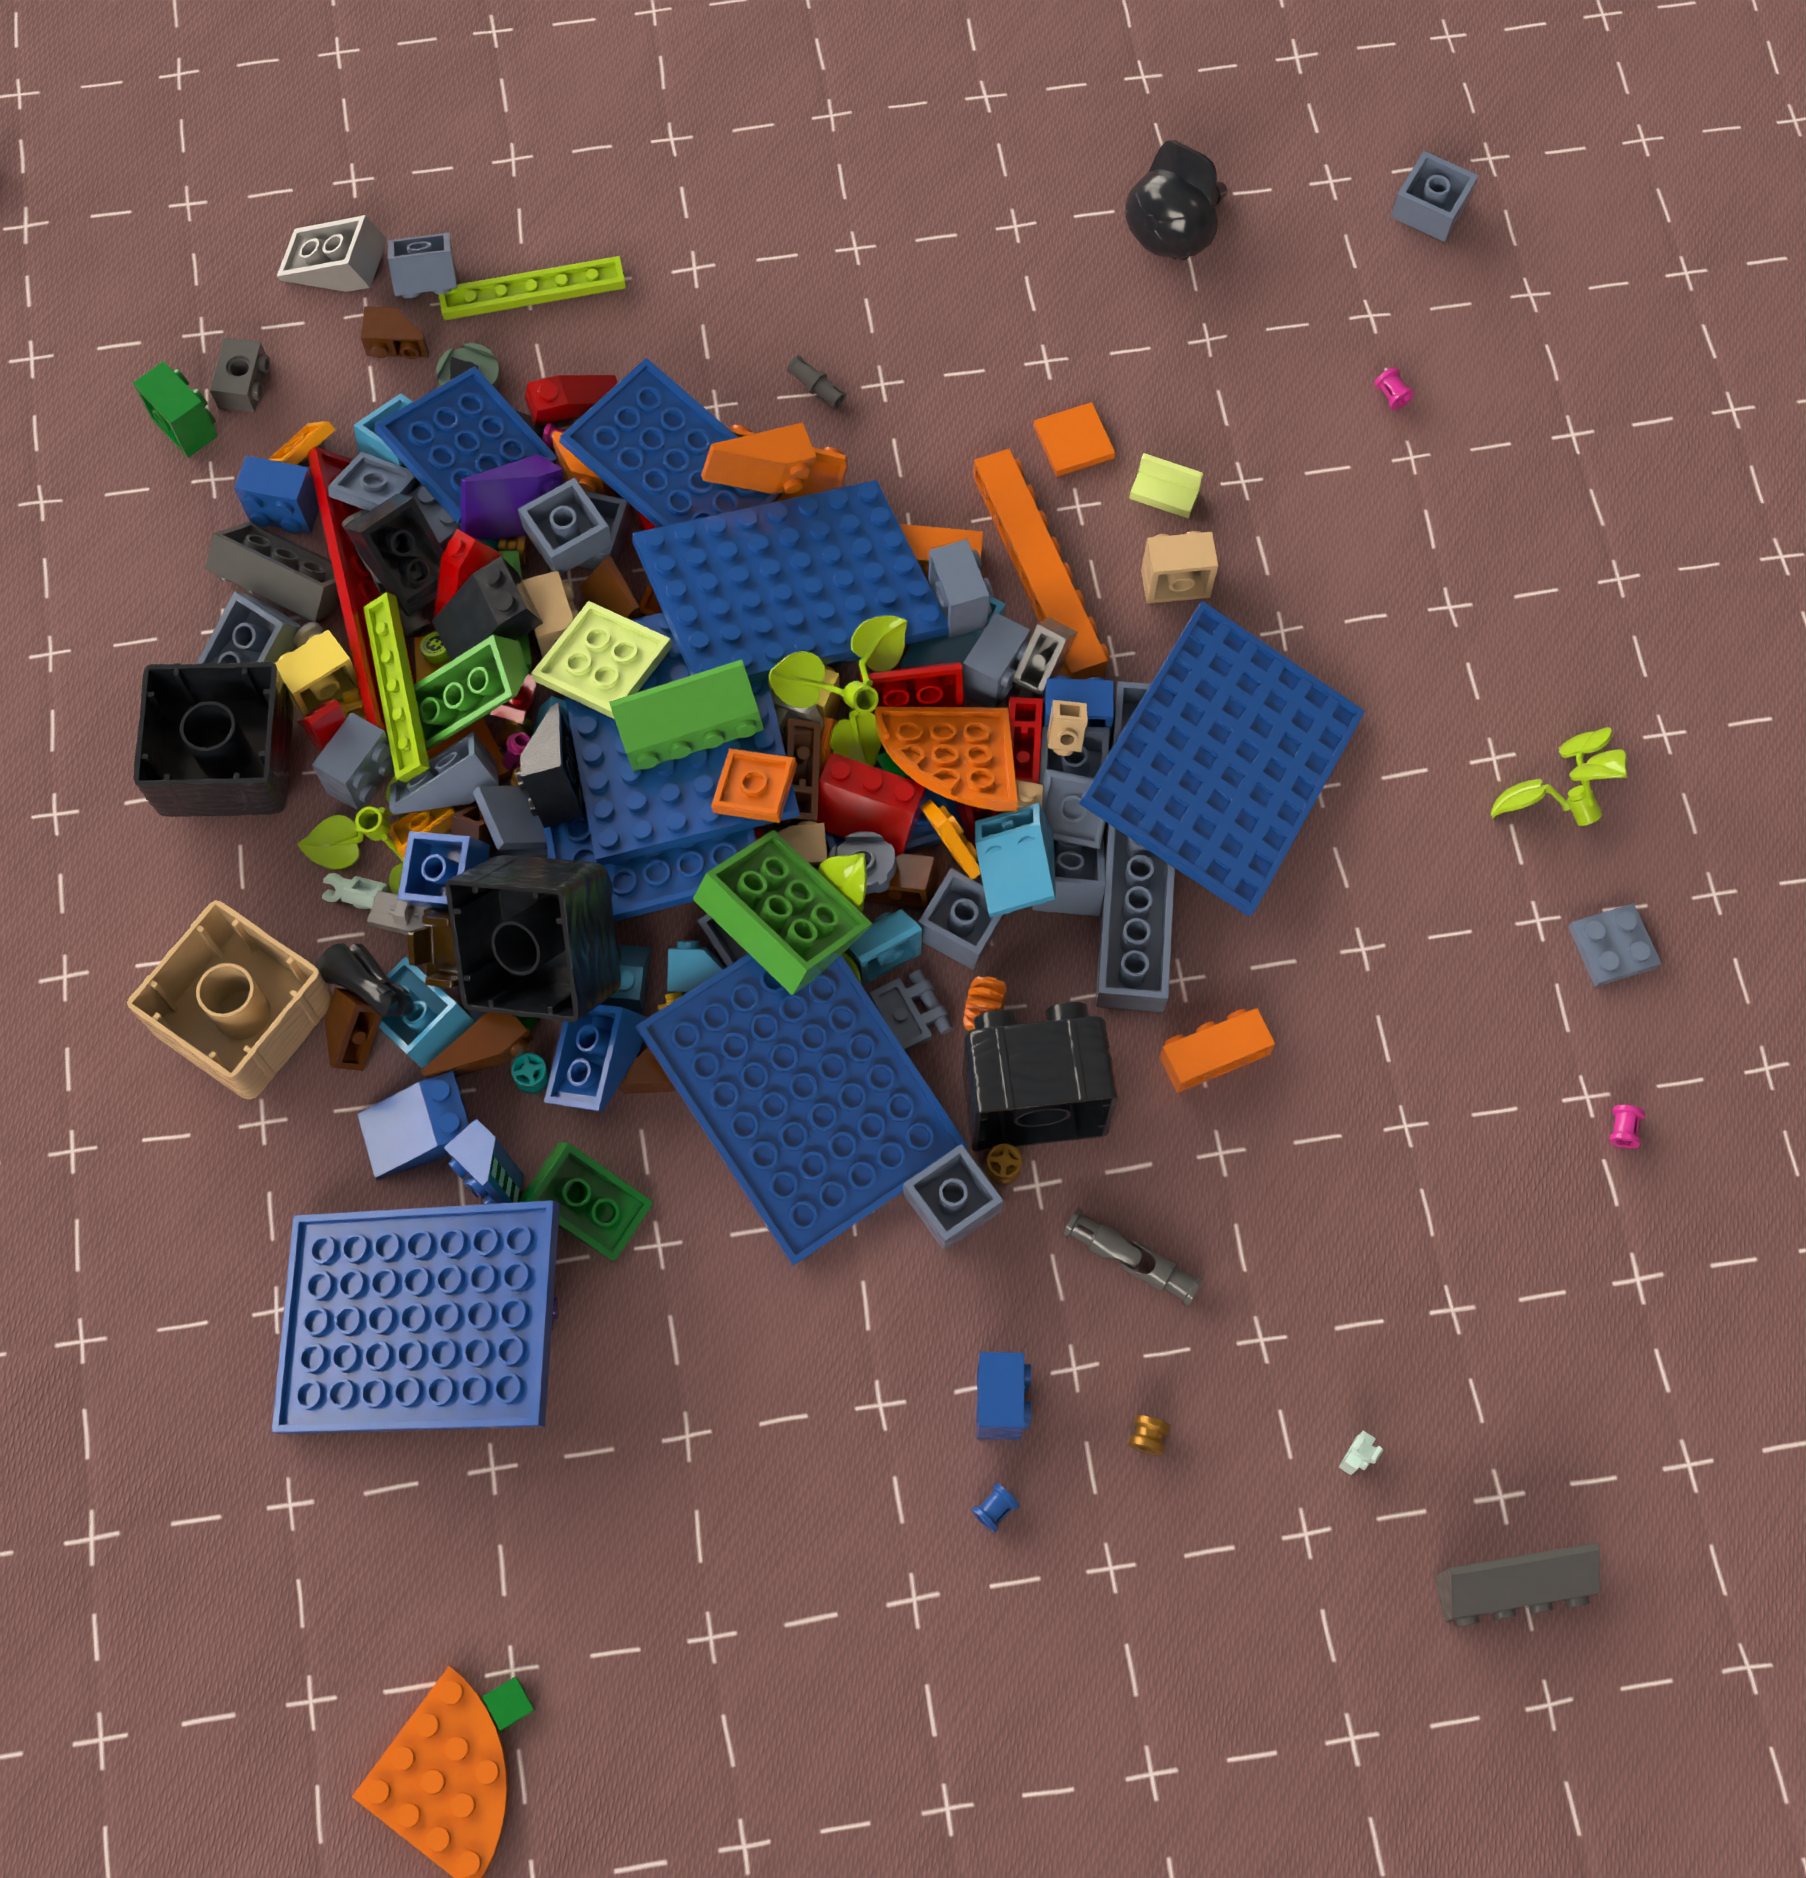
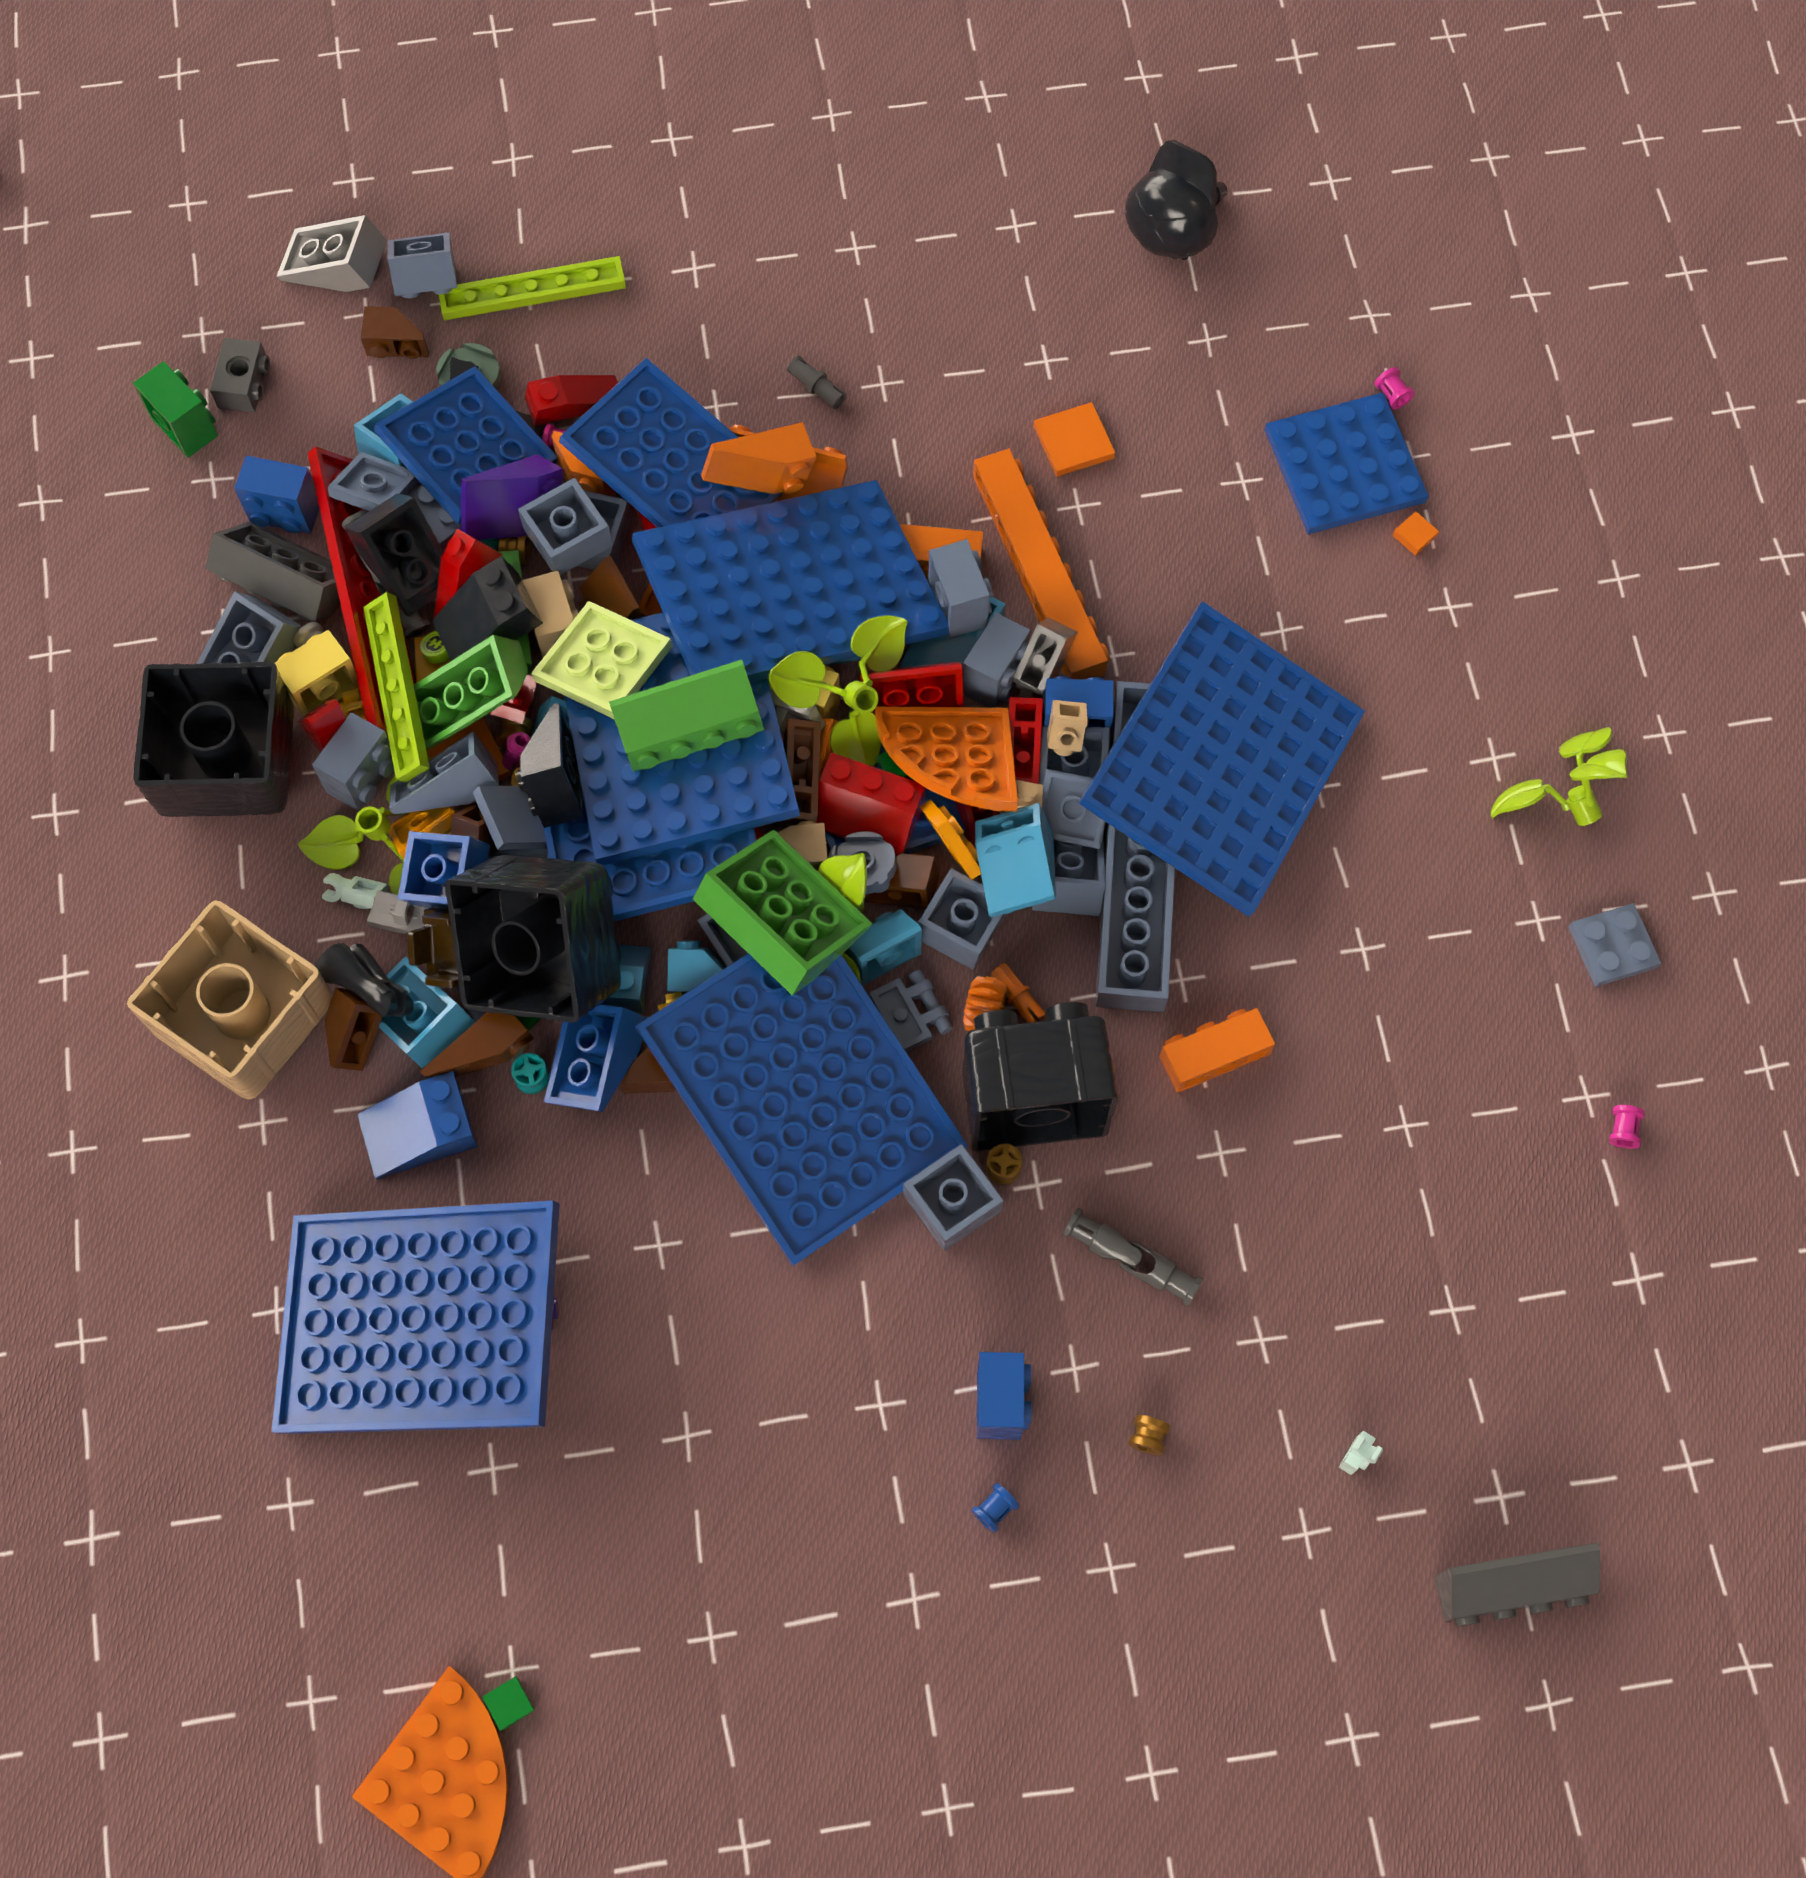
(297, 448): light orange plate -> none
(485, 1164): slope -> none
(592, 1200): green slope -> none
(754, 785): orange tile -> none
(1018, 994): none -> orange axle
(1166, 486): yellowish green panel -> none
(1179, 567): tan brick -> none
(1346, 463): none -> blue plate
(1415, 533): none -> orange tile
(1434, 196): sand blue brick -> none

